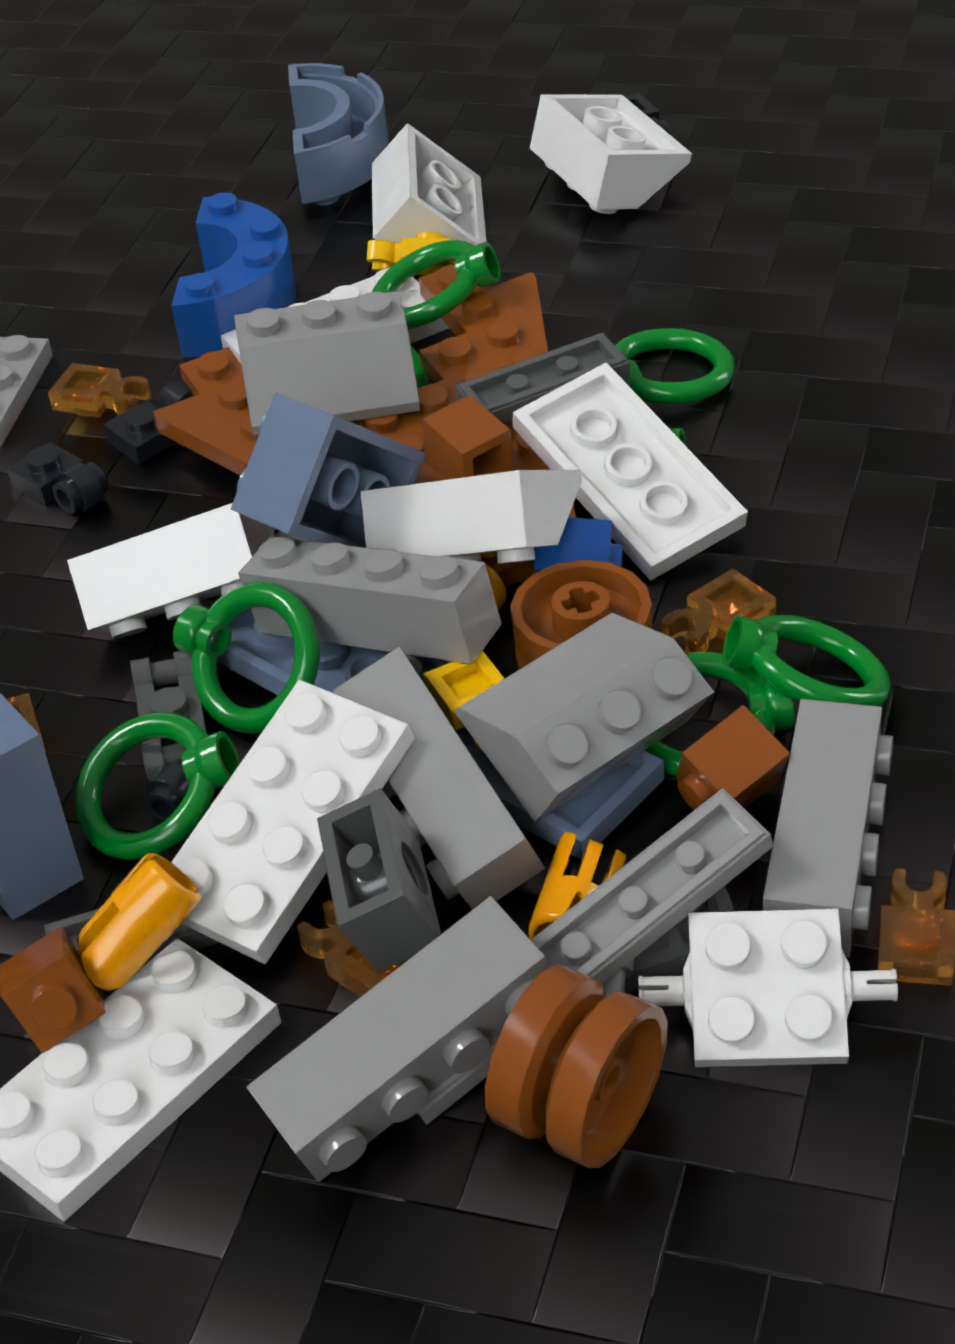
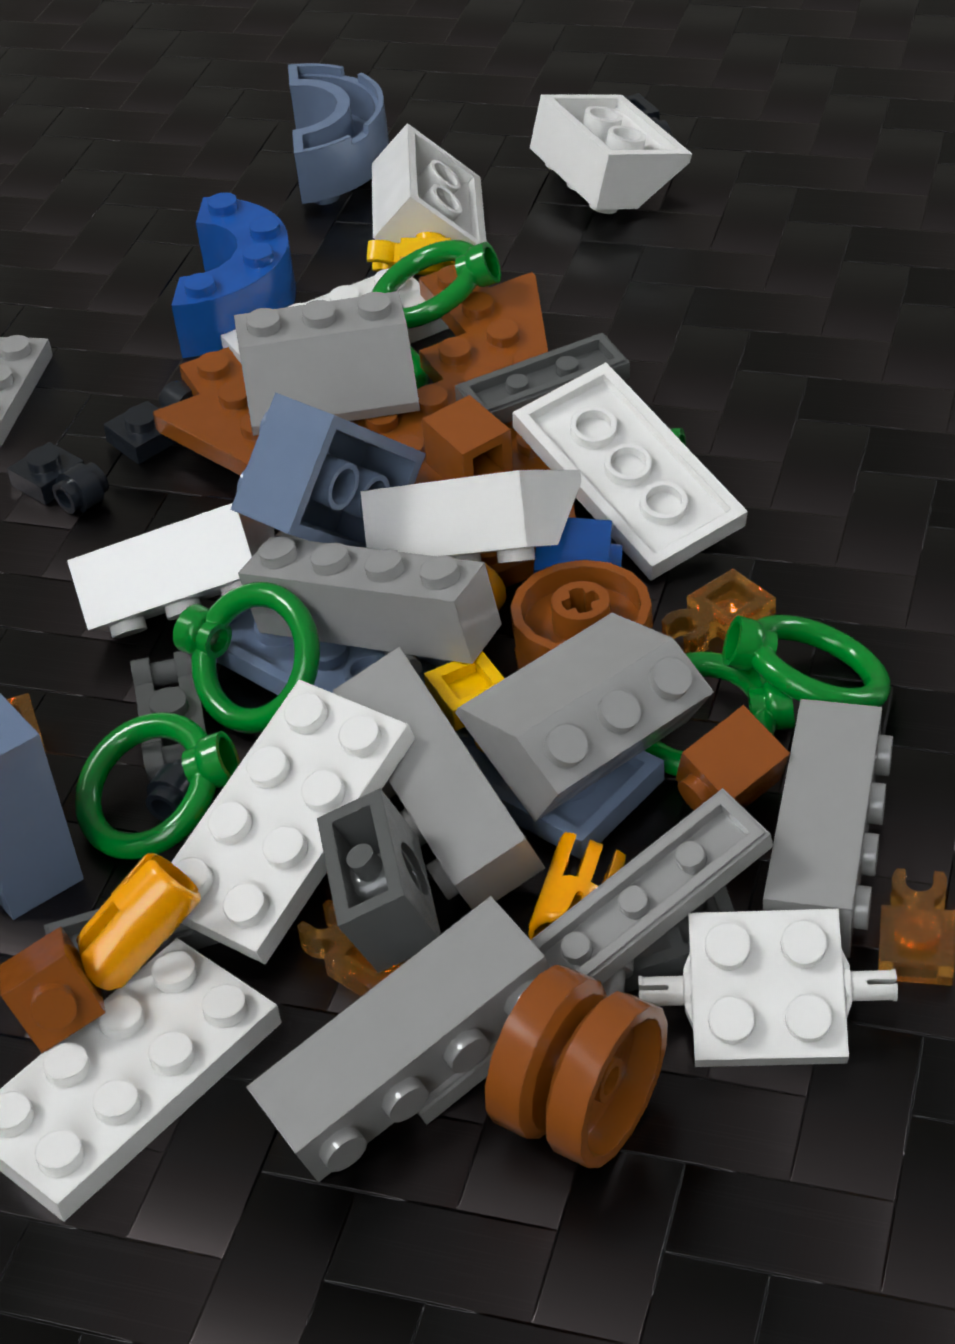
(92, 389): clear orange plate -> none
(683, 340): green piece -> none

